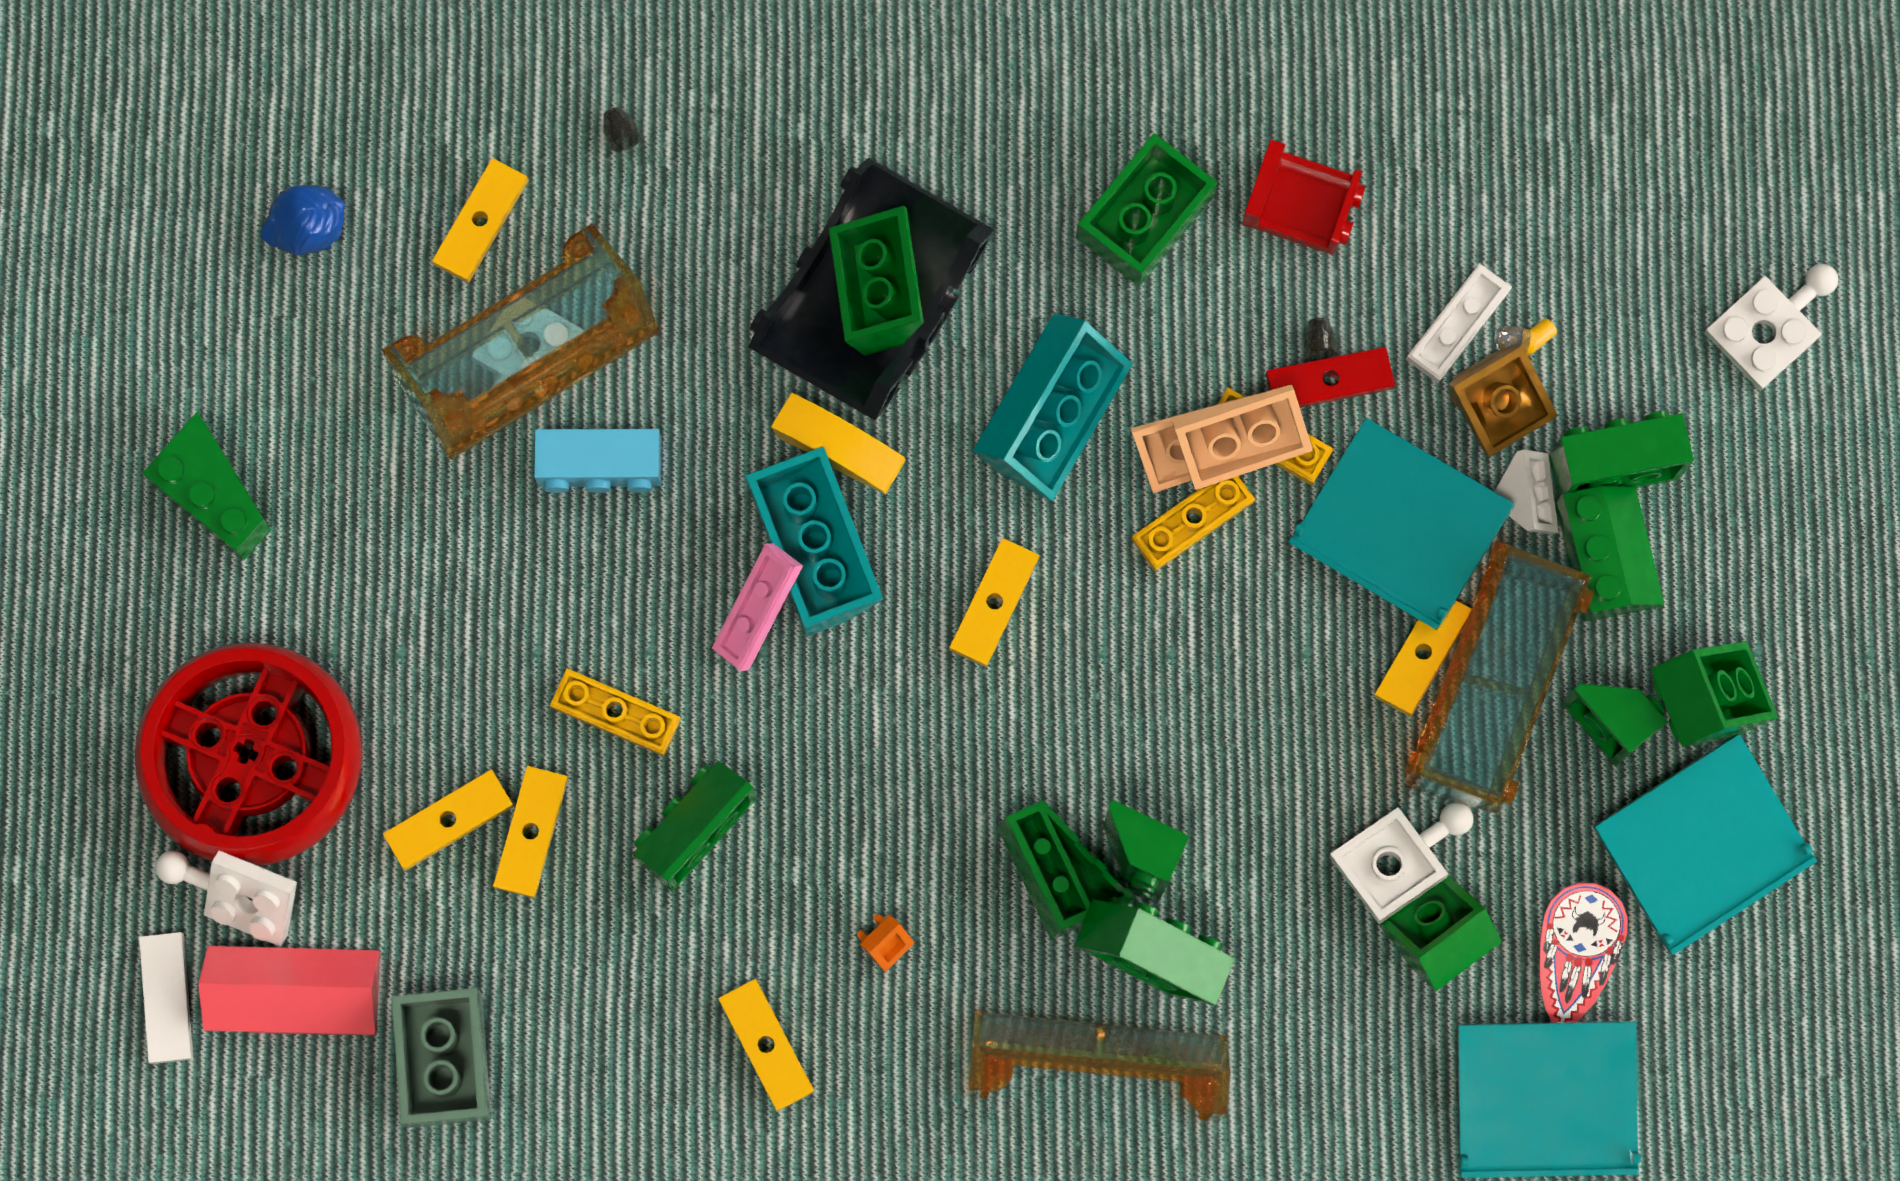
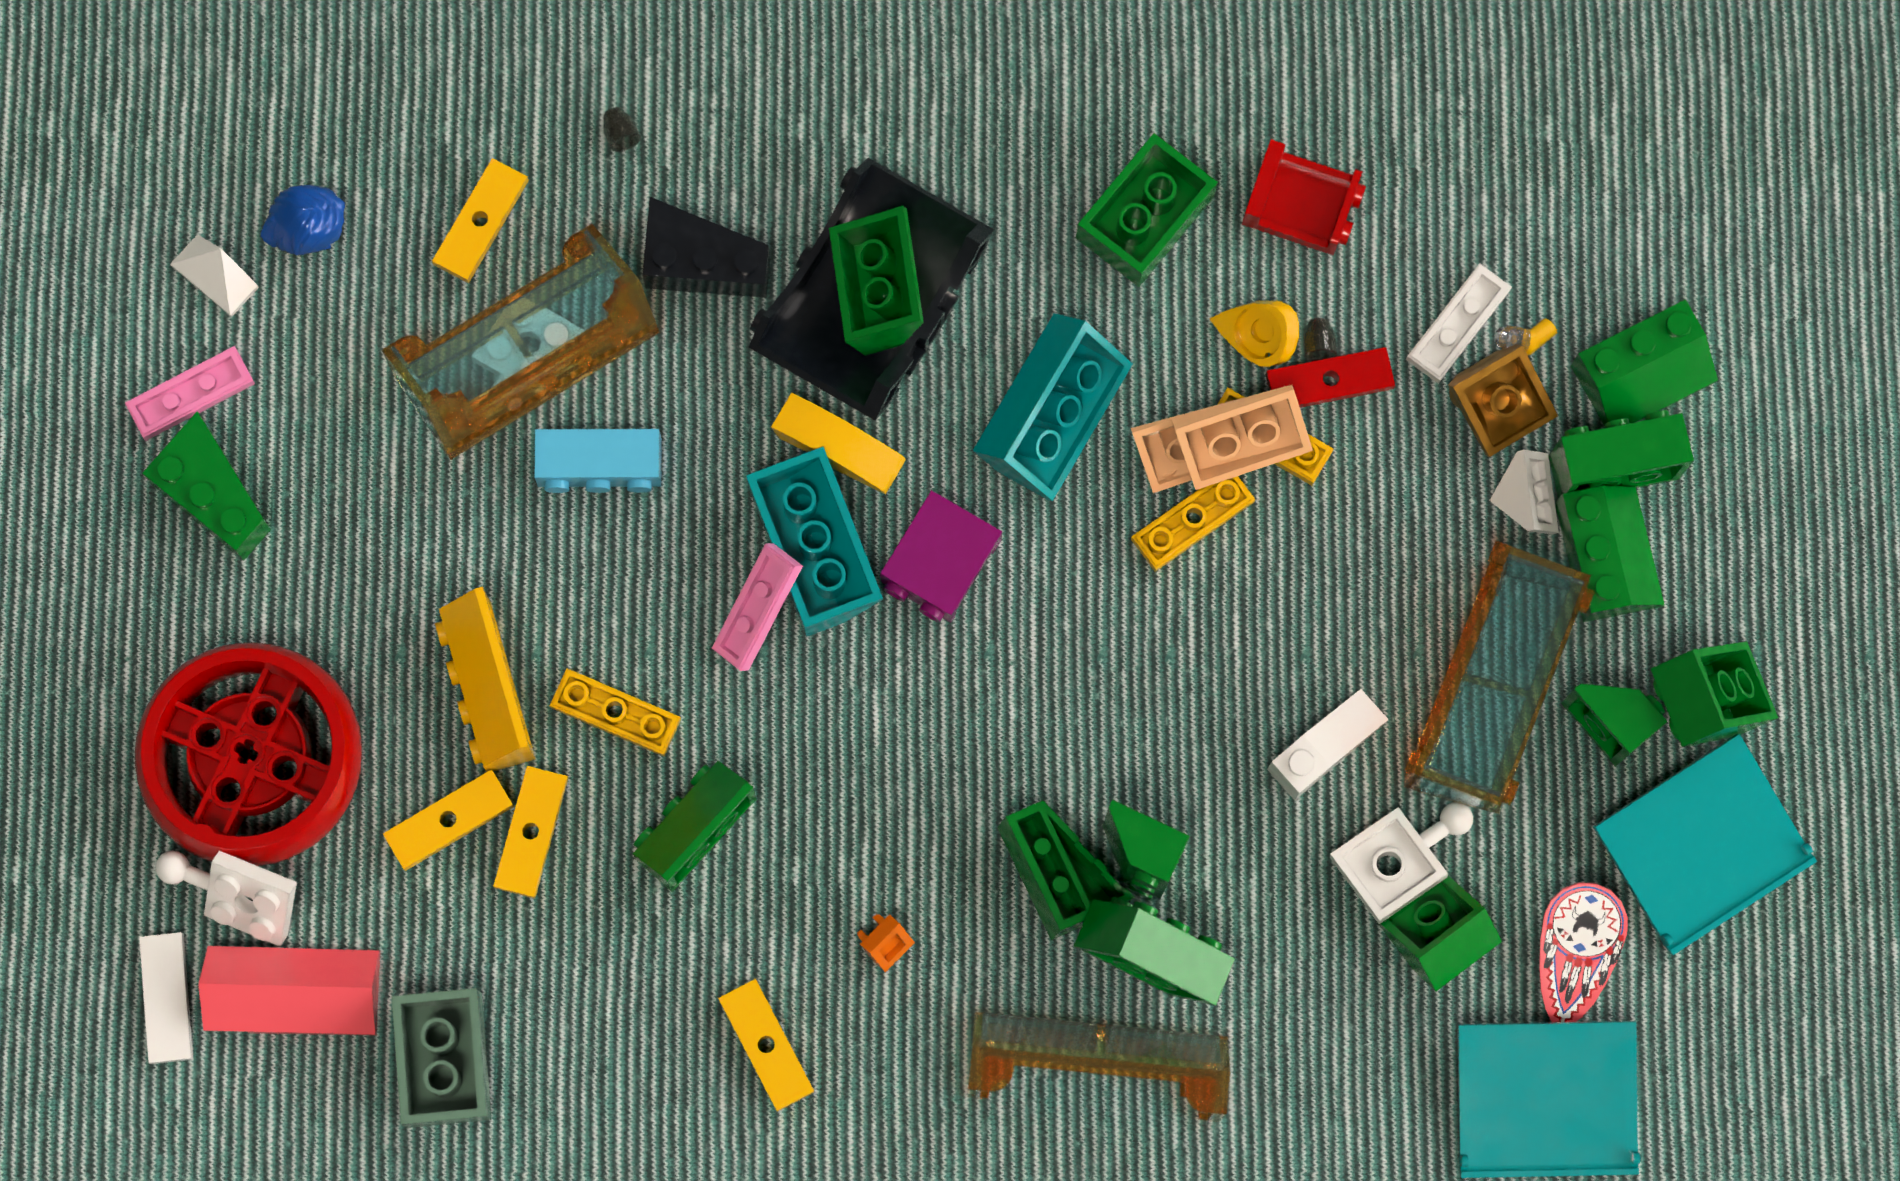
(189, 392): none -> bright pink tile
(215, 274): none -> white slope
(485, 681): none -> yellow slope
(701, 255): none -> black wedge
(939, 557): none -> magenta panel
(1003, 580): yellow tile -> none
(1260, 330): none -> yellow piece
(1326, 744): none -> white slope
(1402, 523): teal container -> none
(1410, 676): yellow tile -> none
(1647, 366): none -> green slope
(1769, 306): white plate -> none

